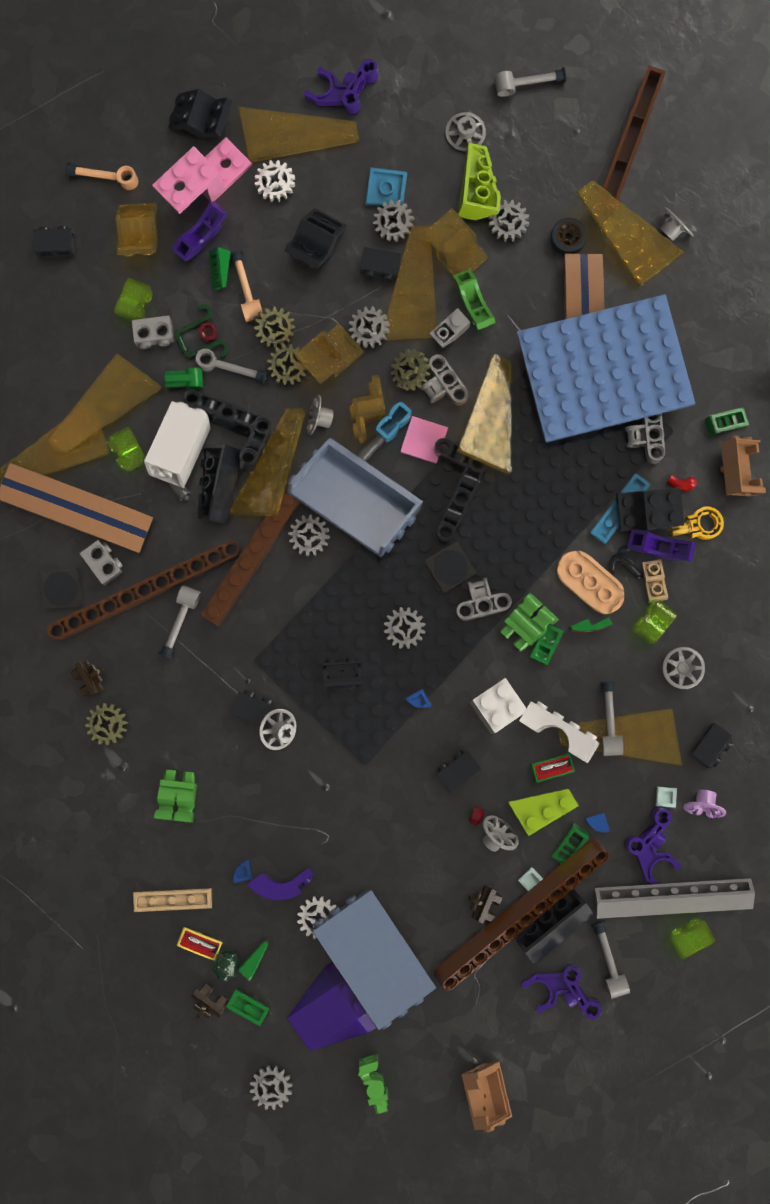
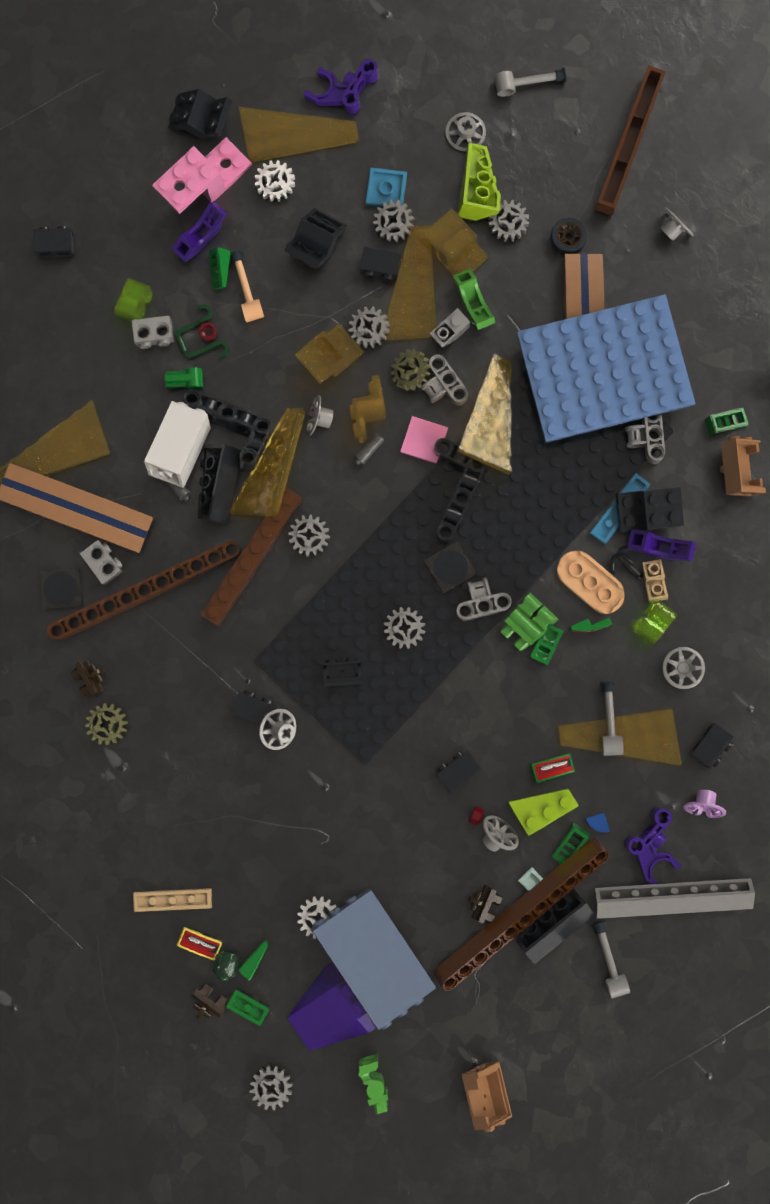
(74, 170): light nougat piece -> none
(108, 398): clear yellow wing -> none
(127, 448): clear neon green brick -> none
(137, 229): clear yellow bracket -> none
(180, 792): bright green hips -> none
(188, 599): light grey piece -> none
(242, 872): blue tile -> none
(258, 375): light grey piece -> none
(272, 333): olive gear -> none
(274, 890): dark purple arch -> none
(279, 364): olive gear -> none
(355, 497): sand blue panel -> none
(397, 418): dark azure brick -> none
(419, 699): blue tile -> none
(498, 706): white brick -> none
(569, 987): dark purple piece -> none
(580, 744): white arch -> none
(633, 239): clear yellow wing -> none
(666, 797): light aqua tile -> none
(685, 484): red arm -> none
(691, 939): clear neon green brick -> none
(694, 525): yellow pin -> none

